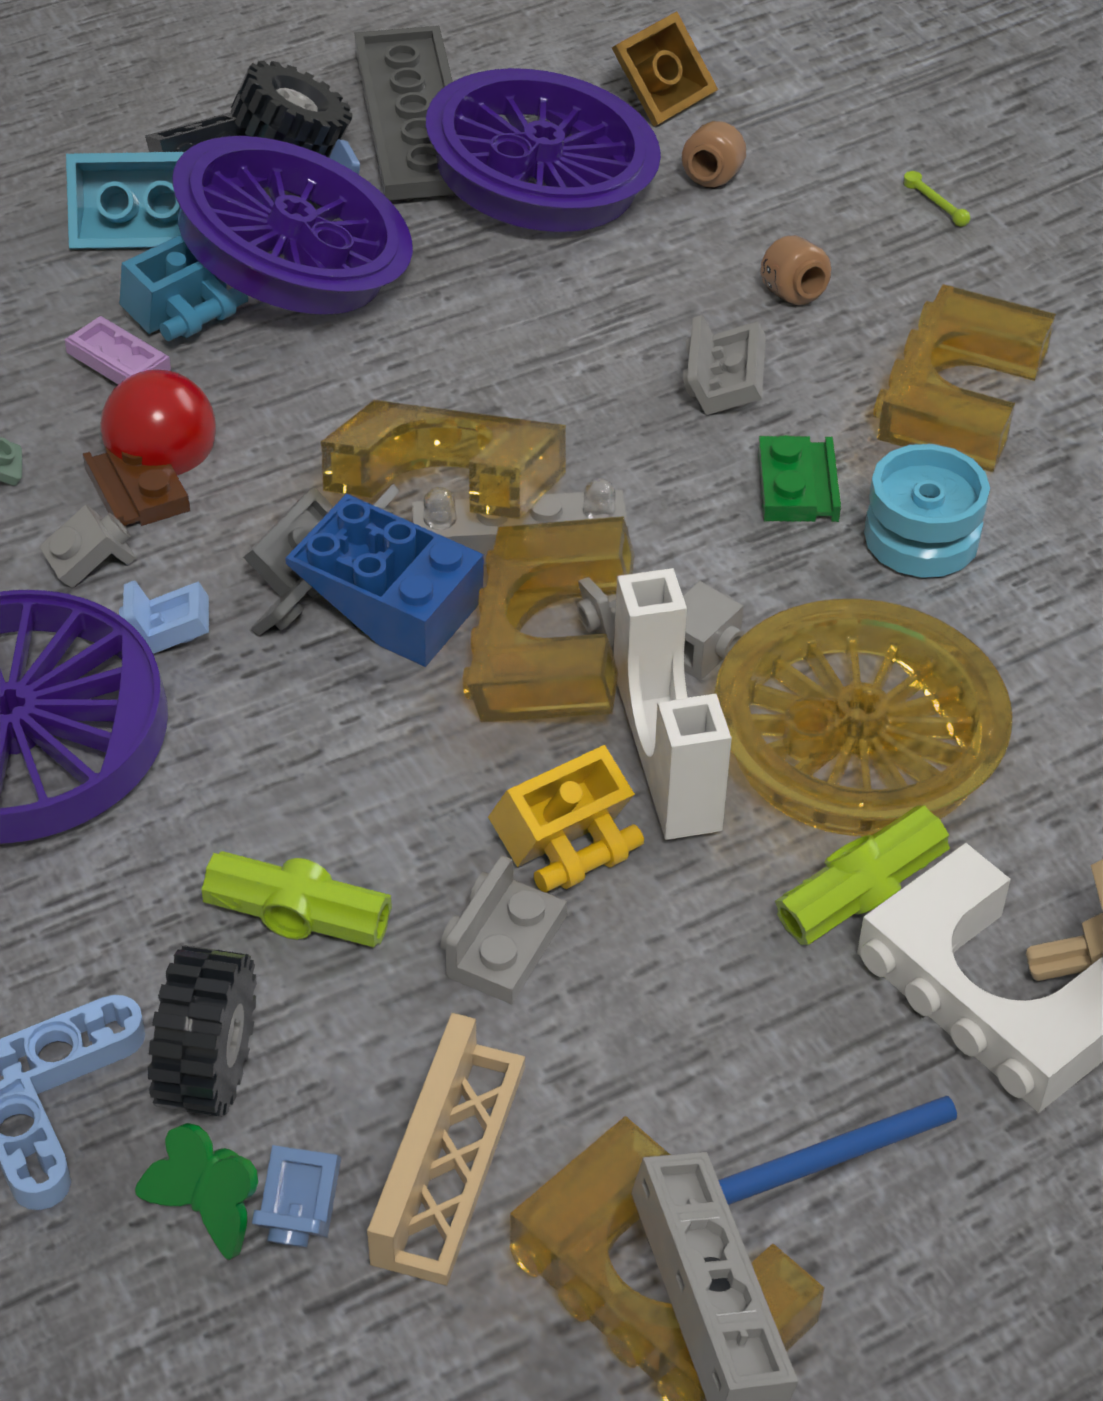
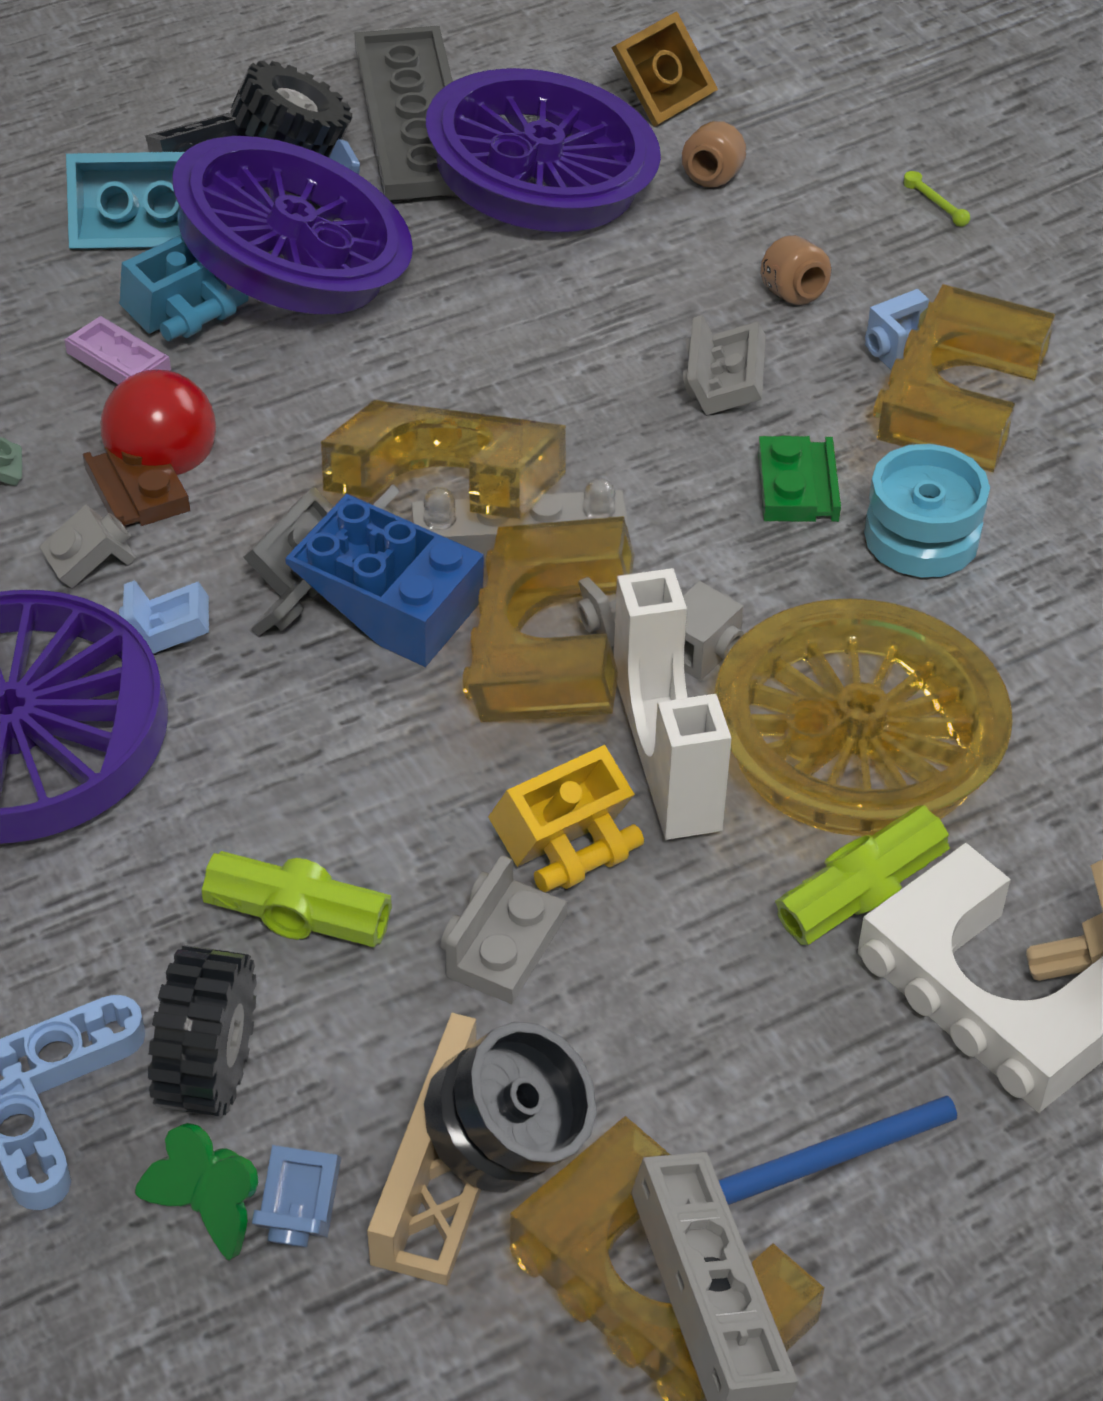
(510, 1106): none -> black wheel
(891, 324): none -> light blue bracket

